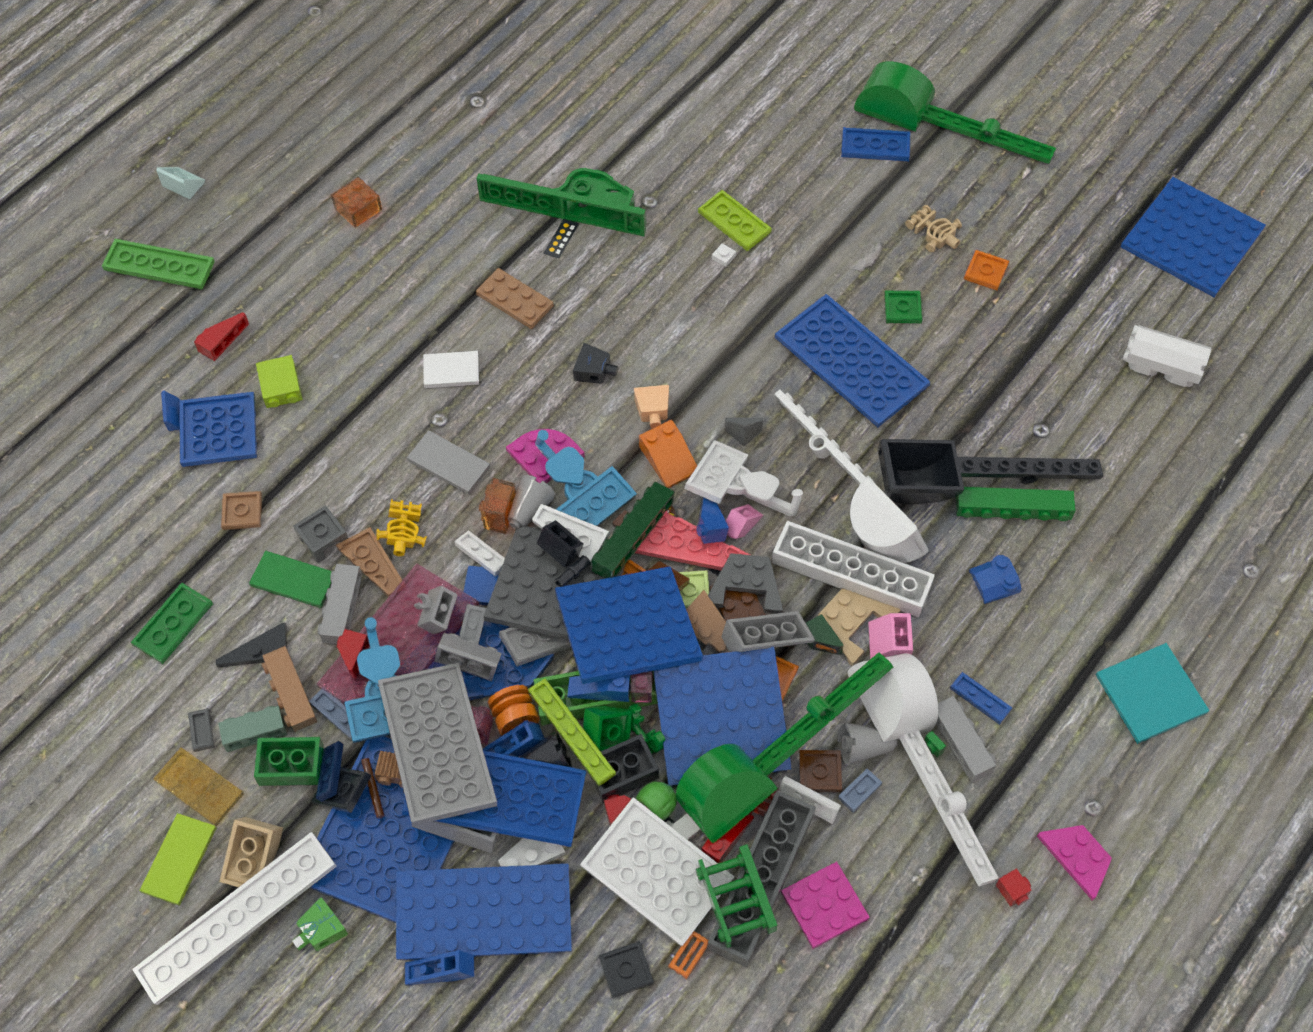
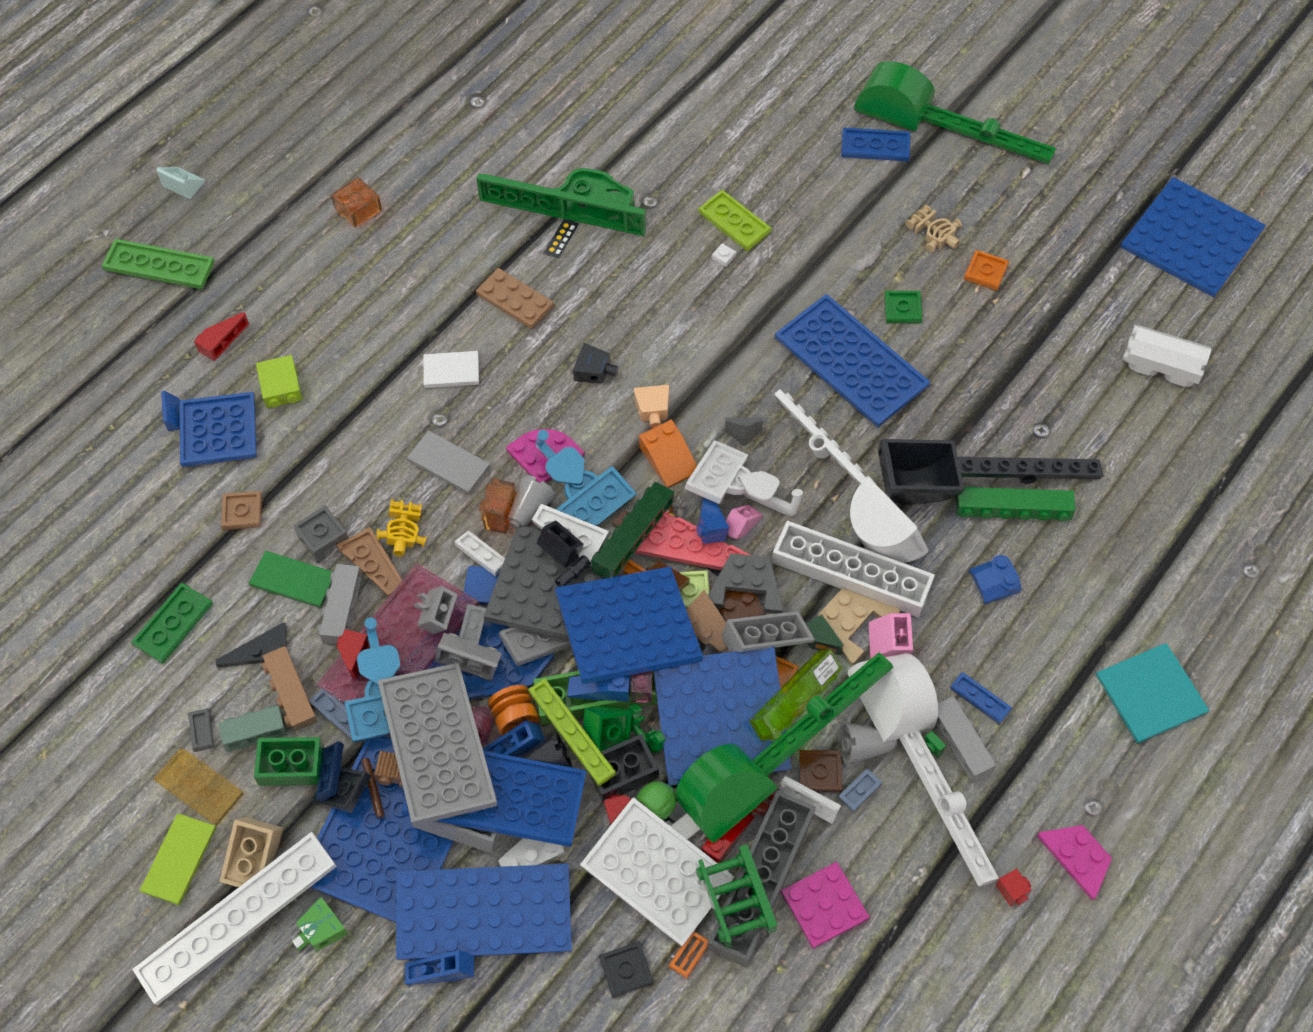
(795, 695): none -> clear neon green brick

